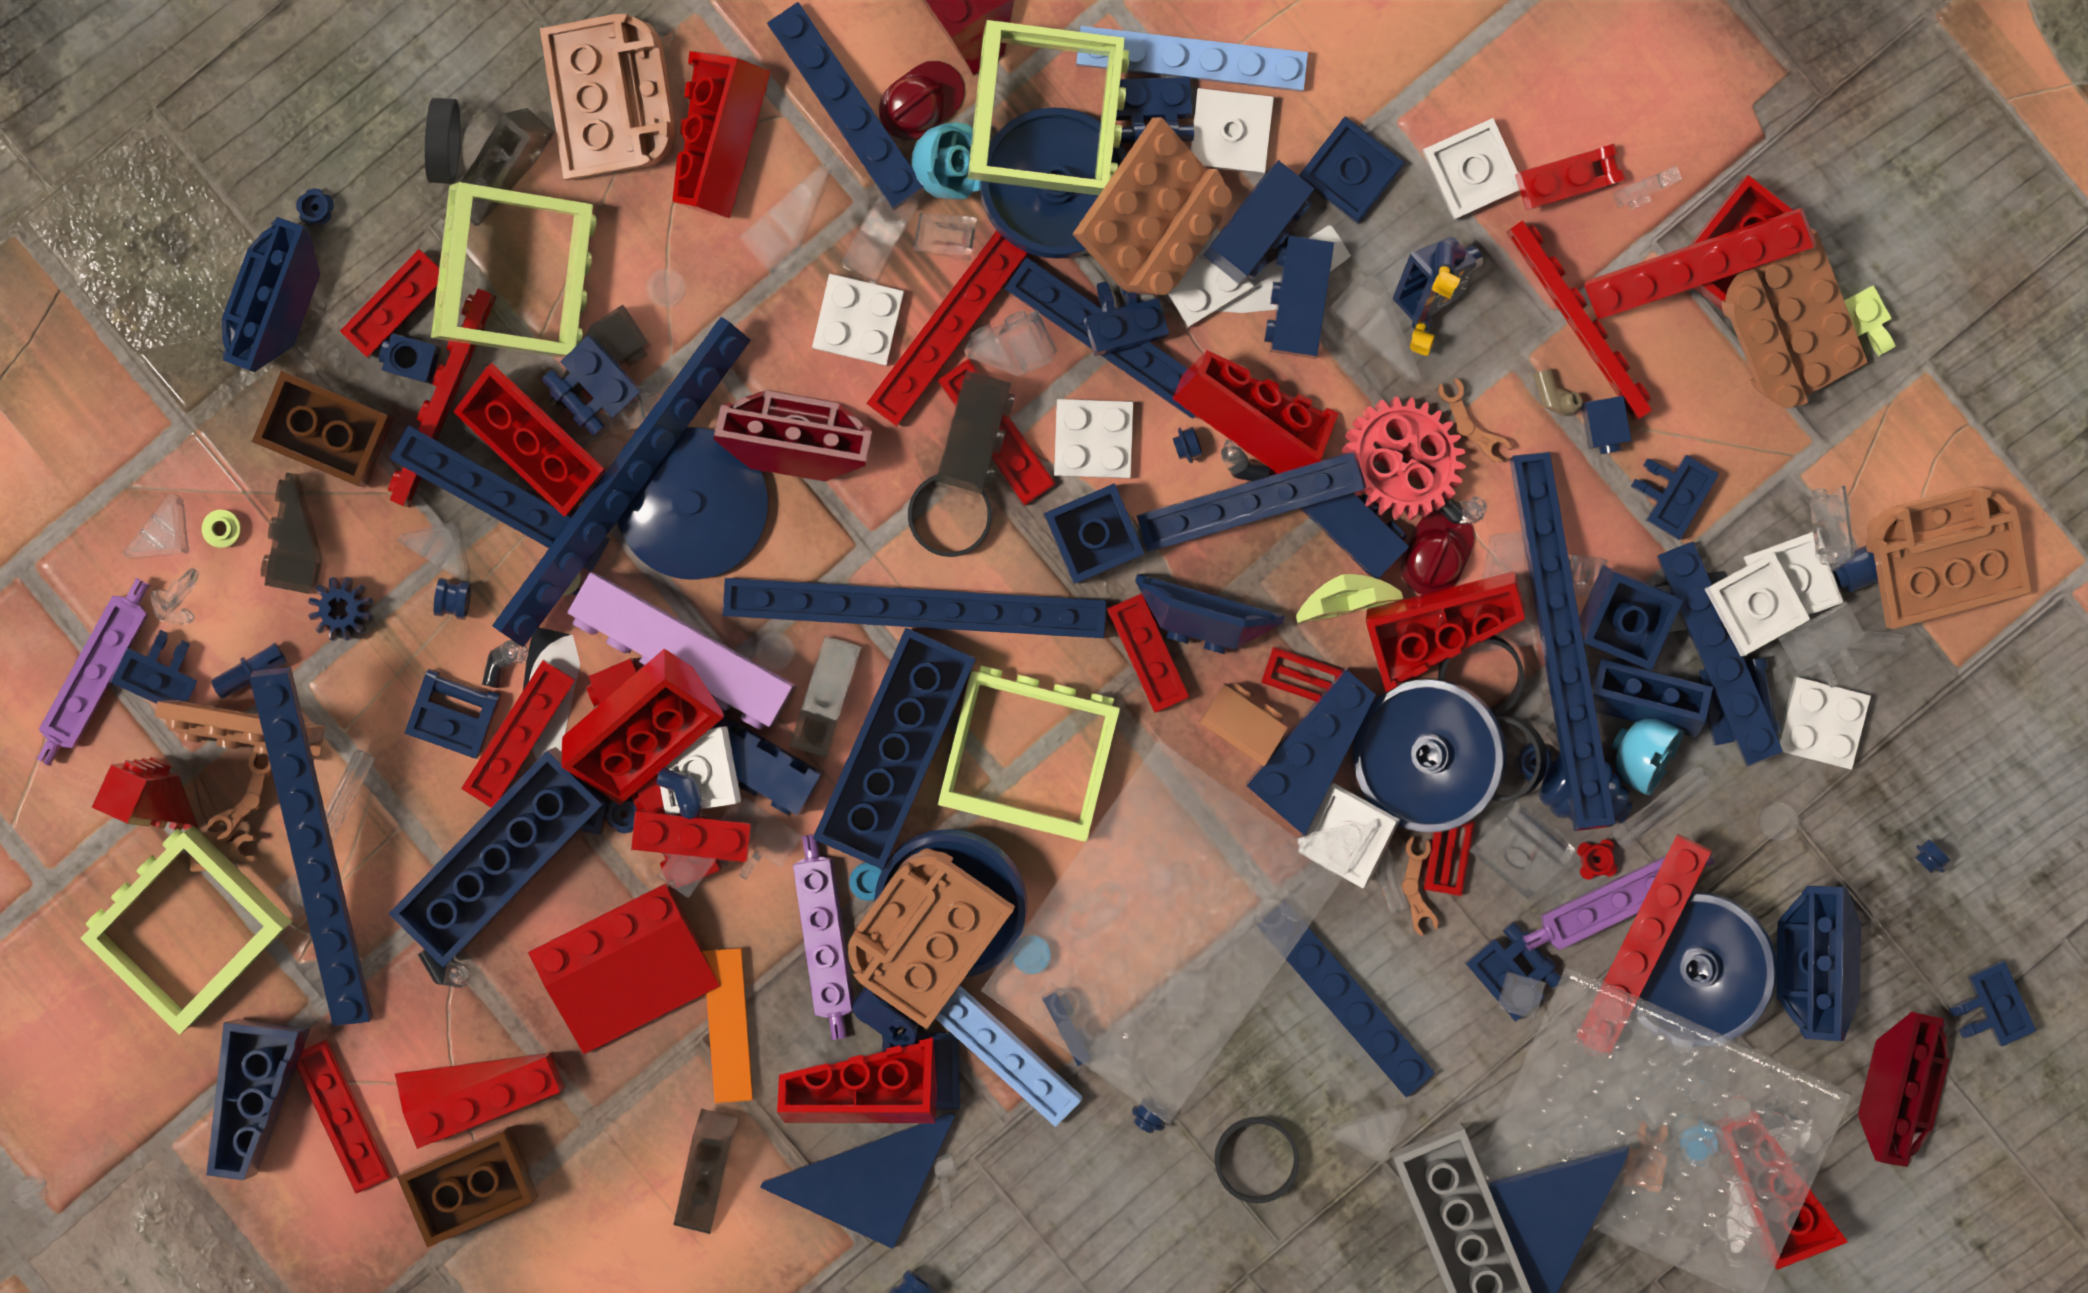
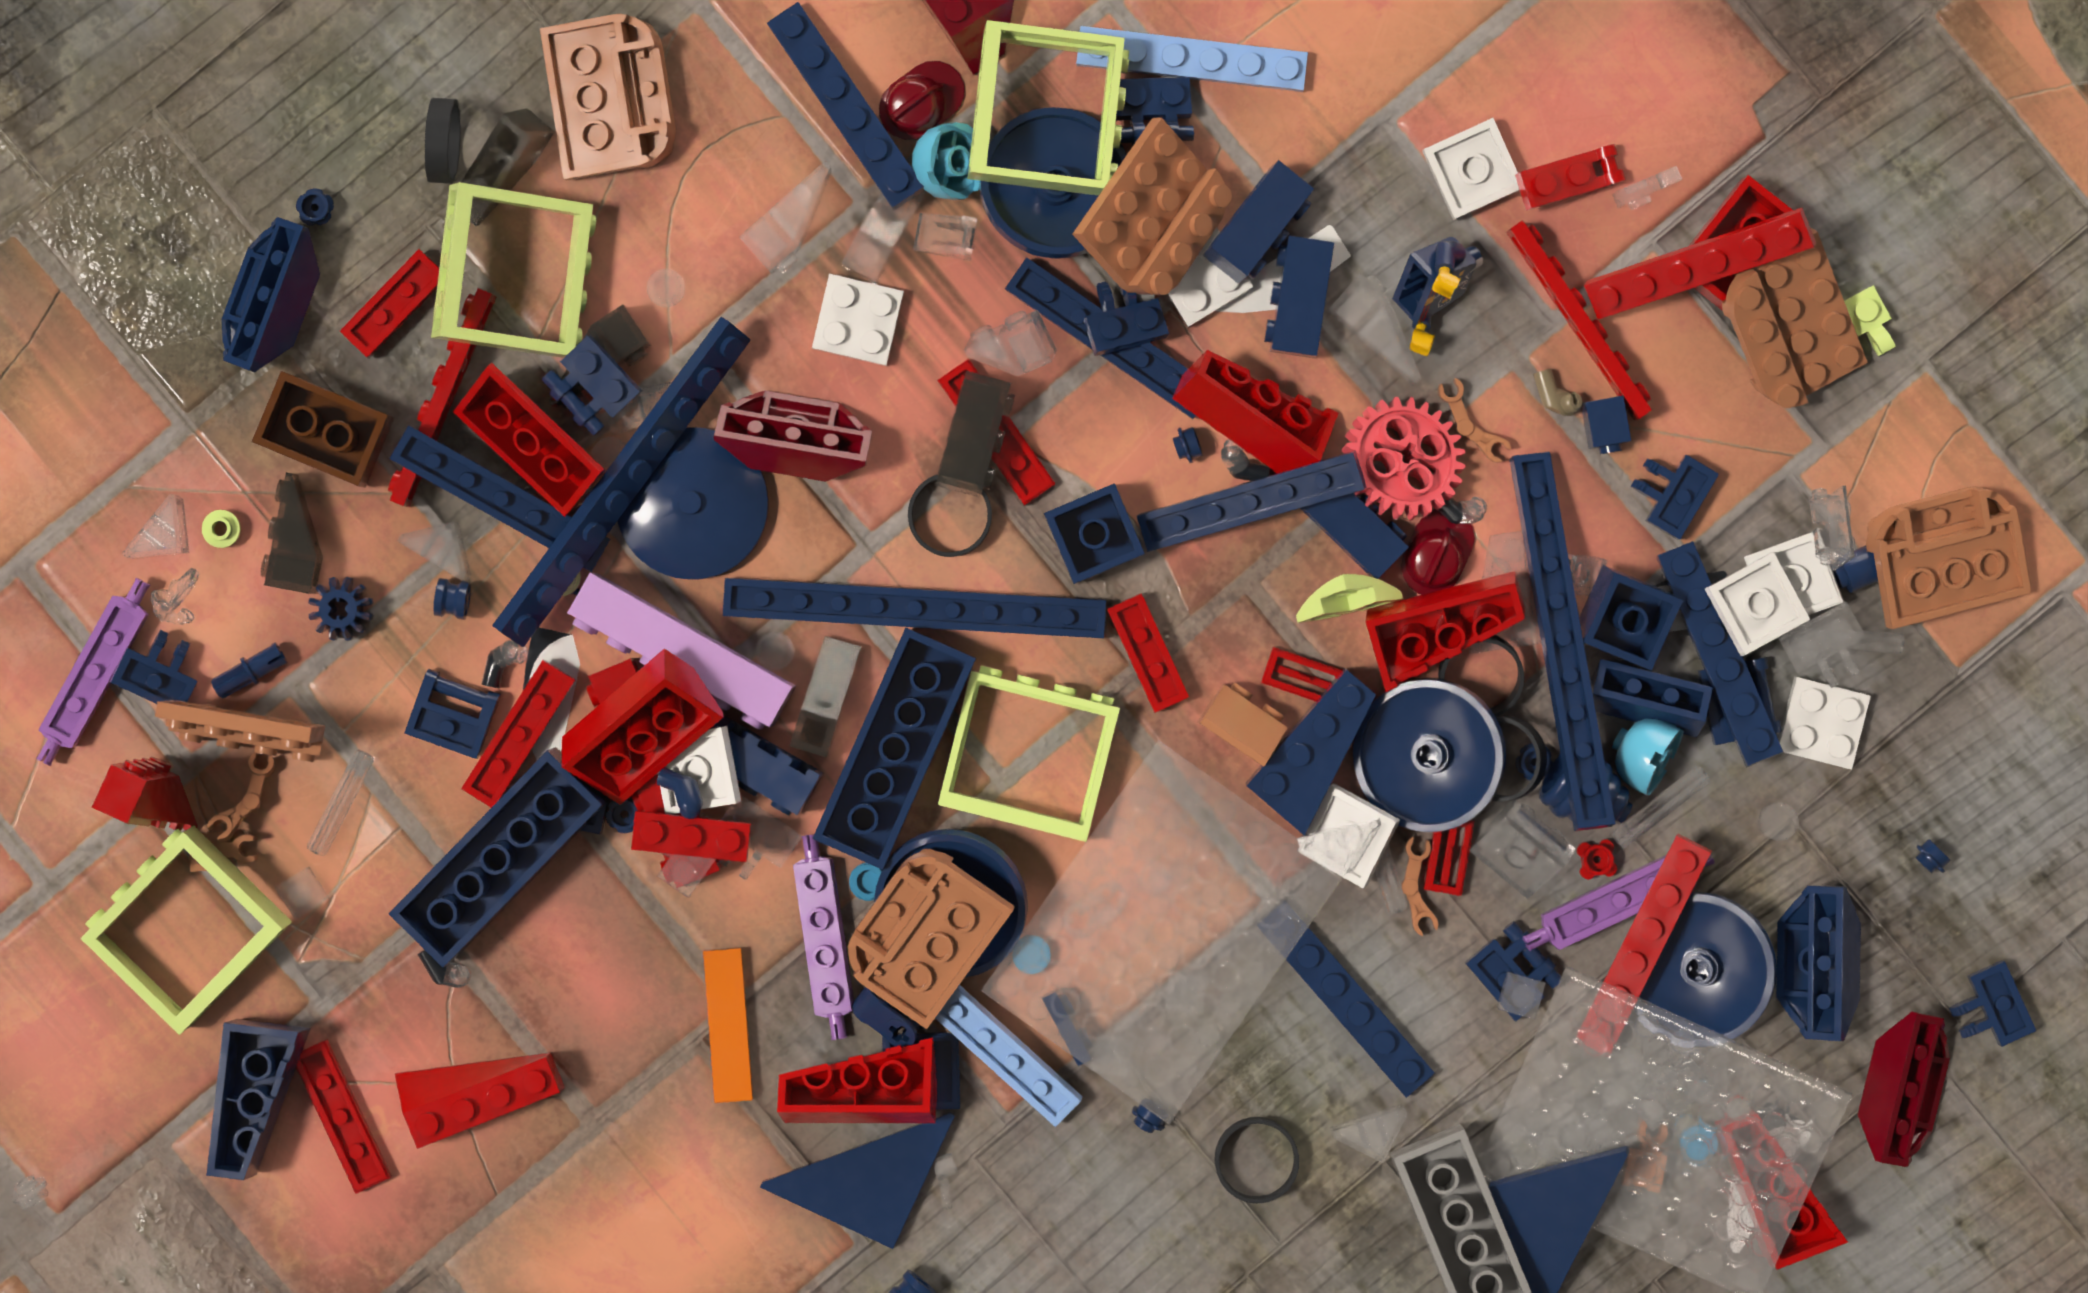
(311, 845): dark blue plate -> none
(426, 358): dark blue brick -> none
(467, 1186): reddish brown brick -> none
(624, 968): red slope -> none
(705, 1170): clear smoke slope -> none
(718, 131): red wedge -> none
(946, 329): red plate -> none
(1093, 438): white plate -> none
(1204, 616): dark blue wedge -> none
(1232, 130): white plate -> none
(1351, 169): dark blue tile -> none
(1527, 708): clear beam -> none

